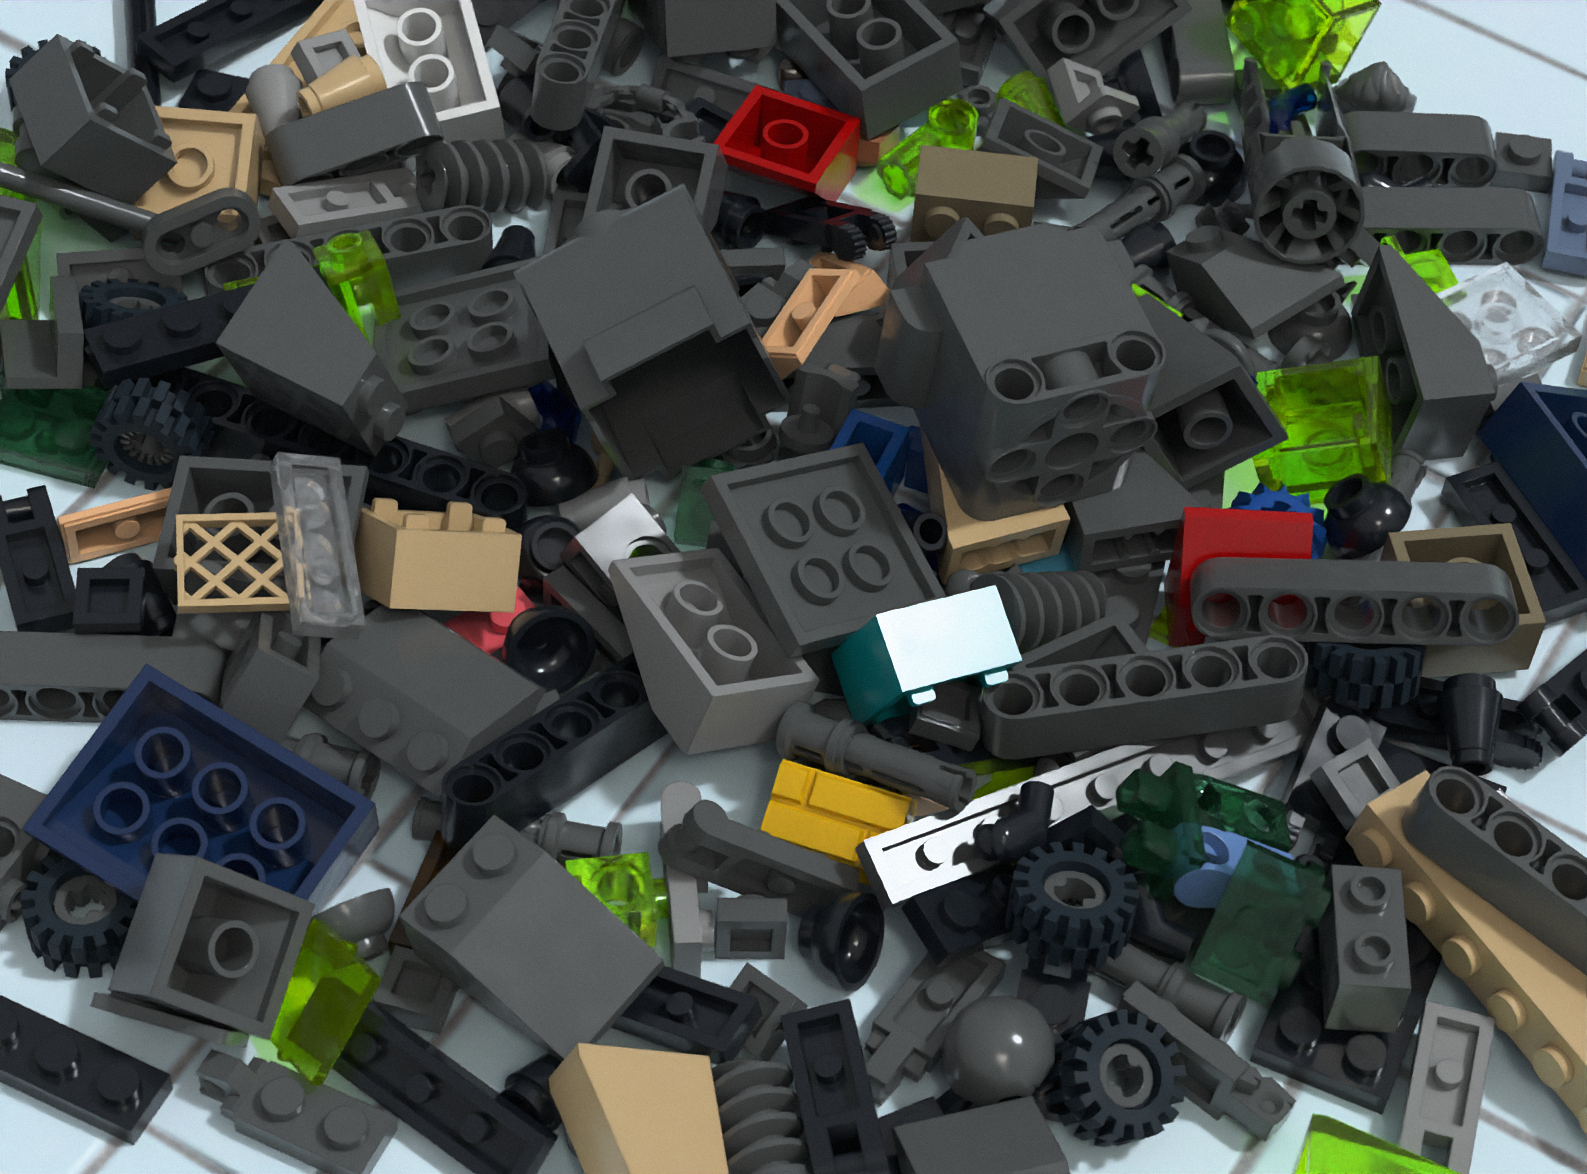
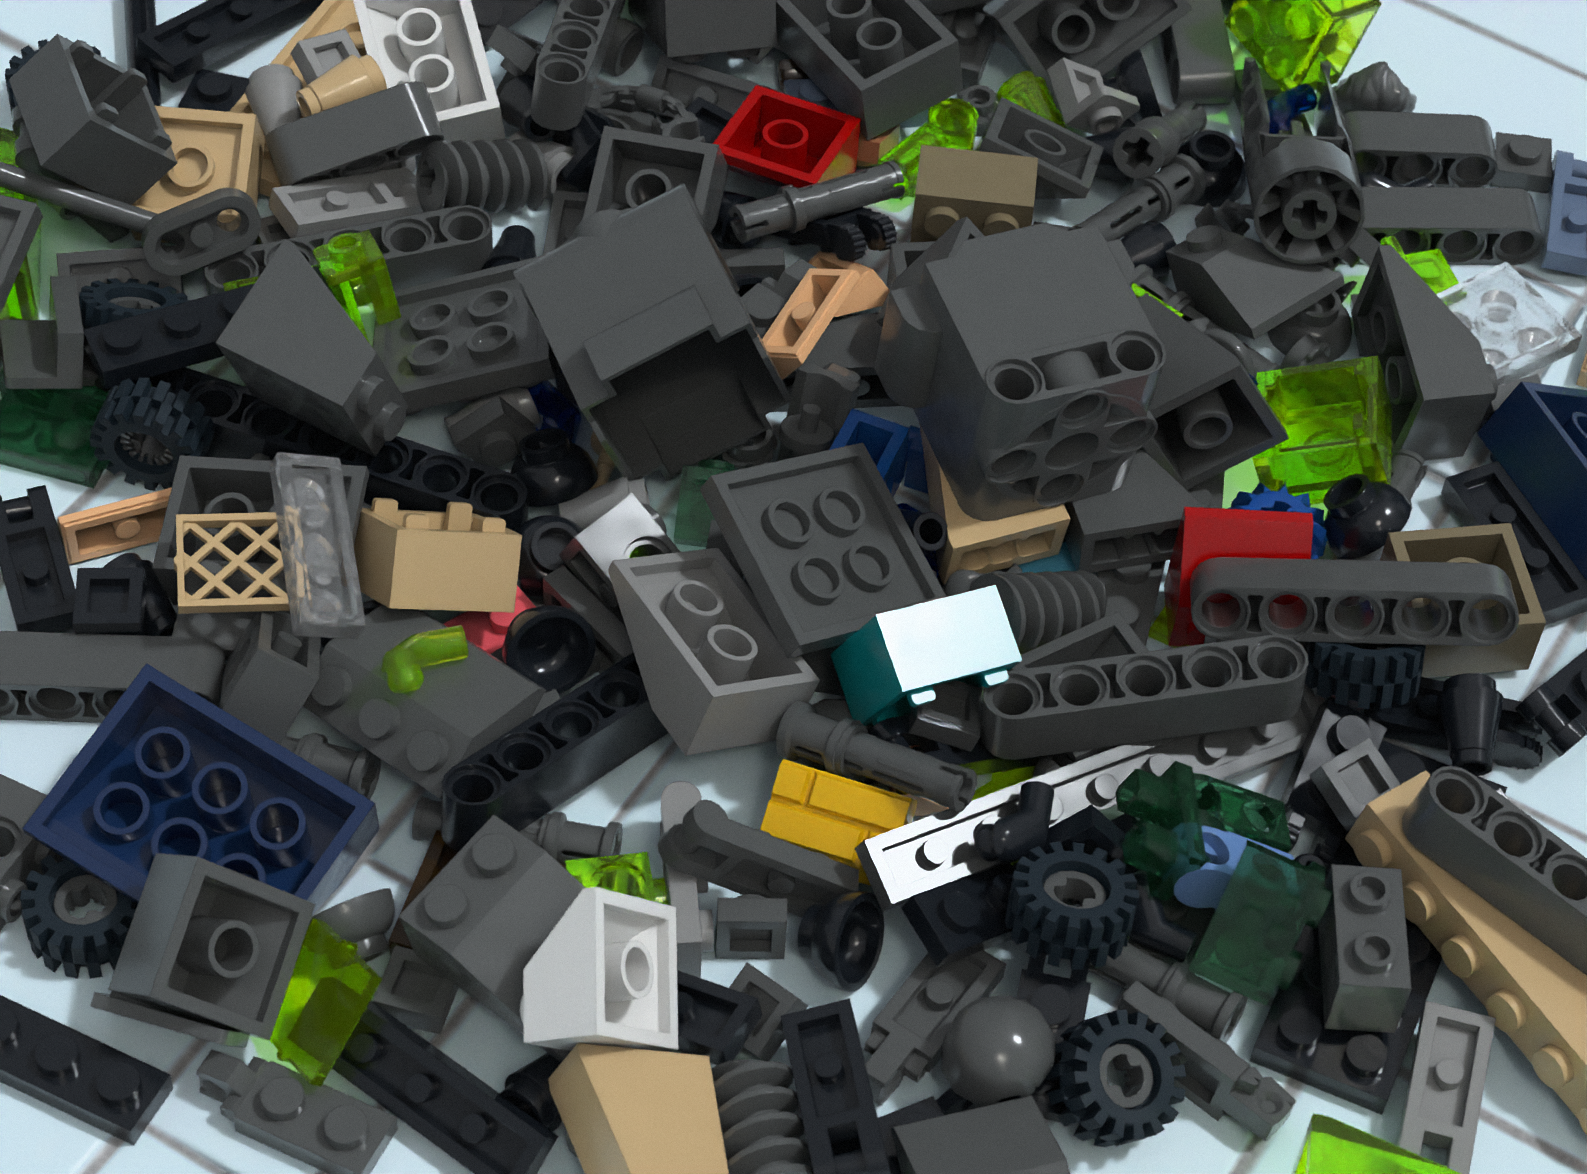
(421, 650): none -> clear neon green arm
(605, 976): none -> white slope
(796, 207): none -> dark grey pin

